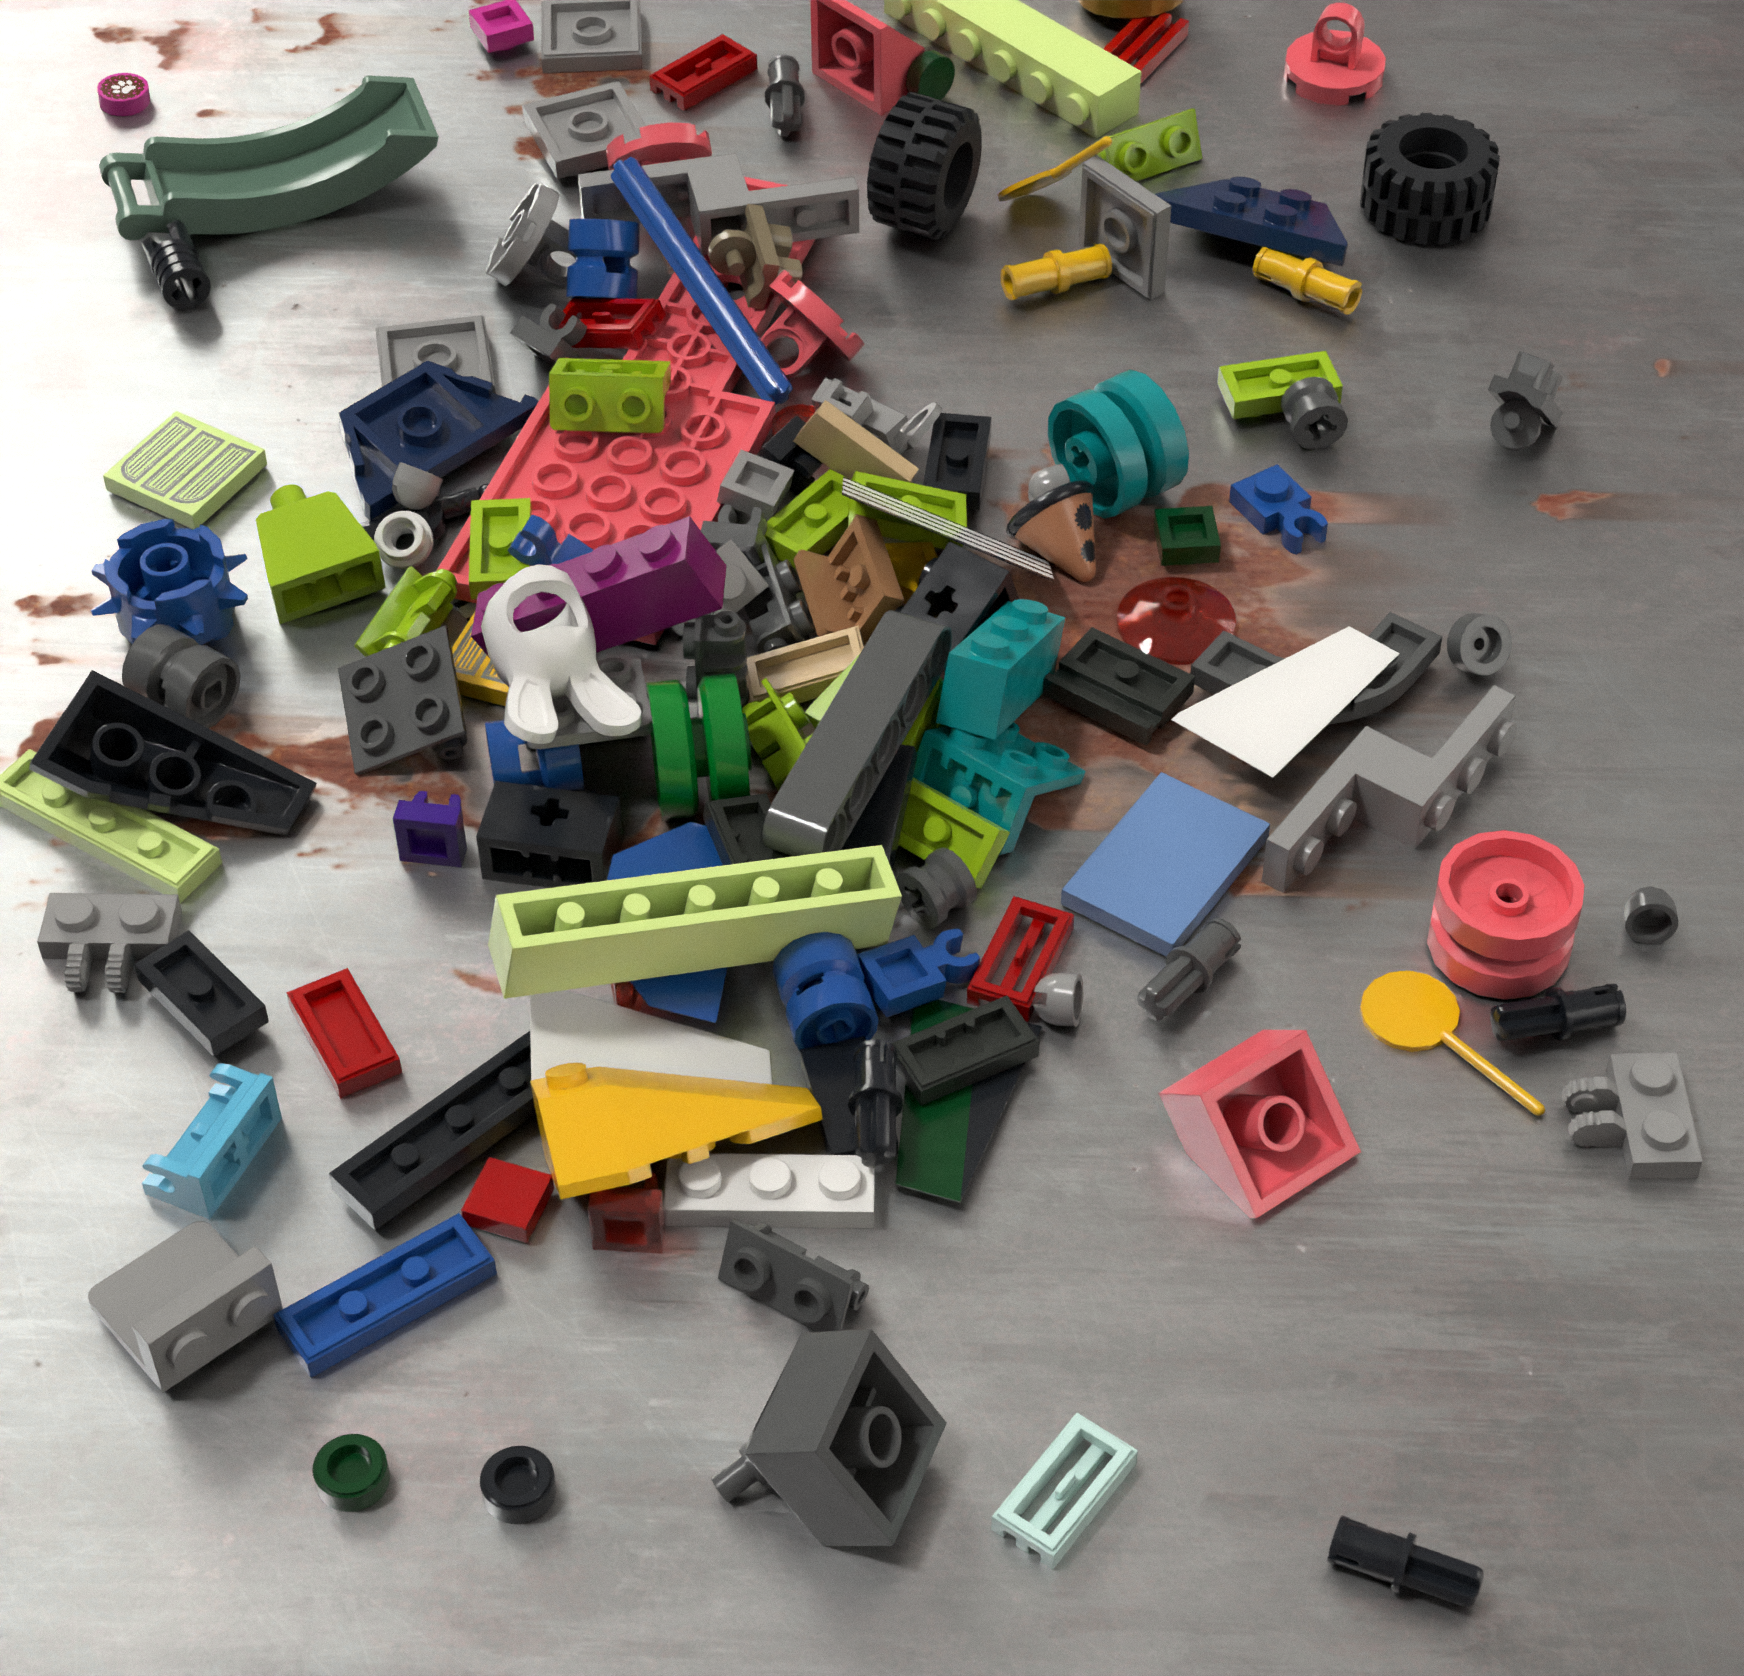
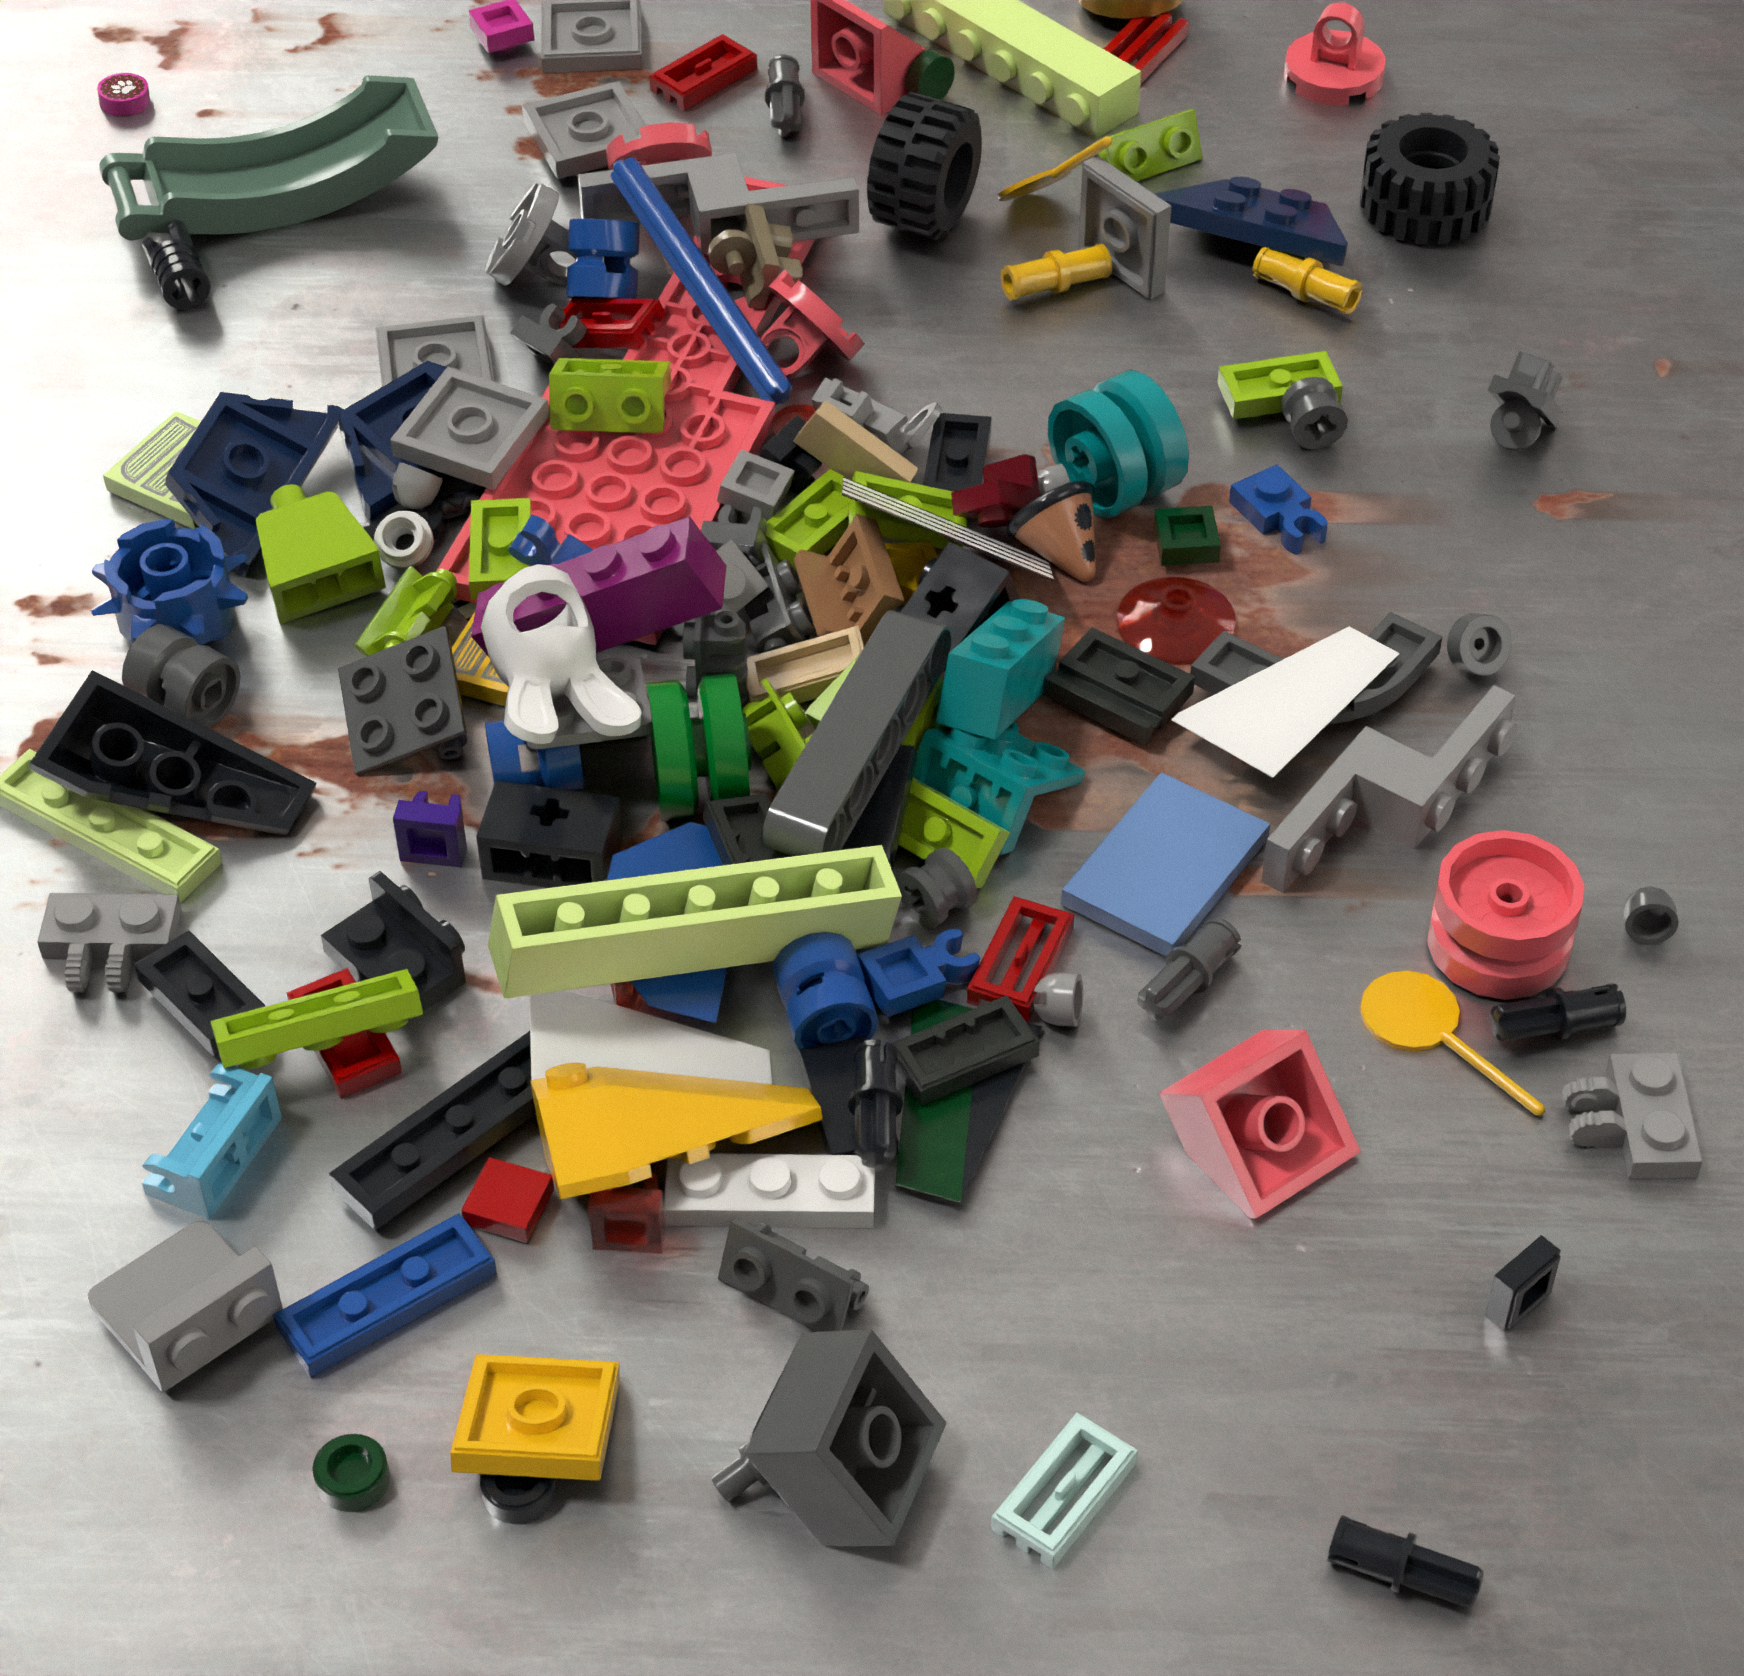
(240, 459): none -> dark blue wing
(317, 1020): none -> lime plate
(397, 936): none -> black bracket
(470, 428): none -> light grey plate
(536, 1417): none -> yellow tile
(1005, 491): none -> dark red bracket
(1523, 1283): none -> black tile

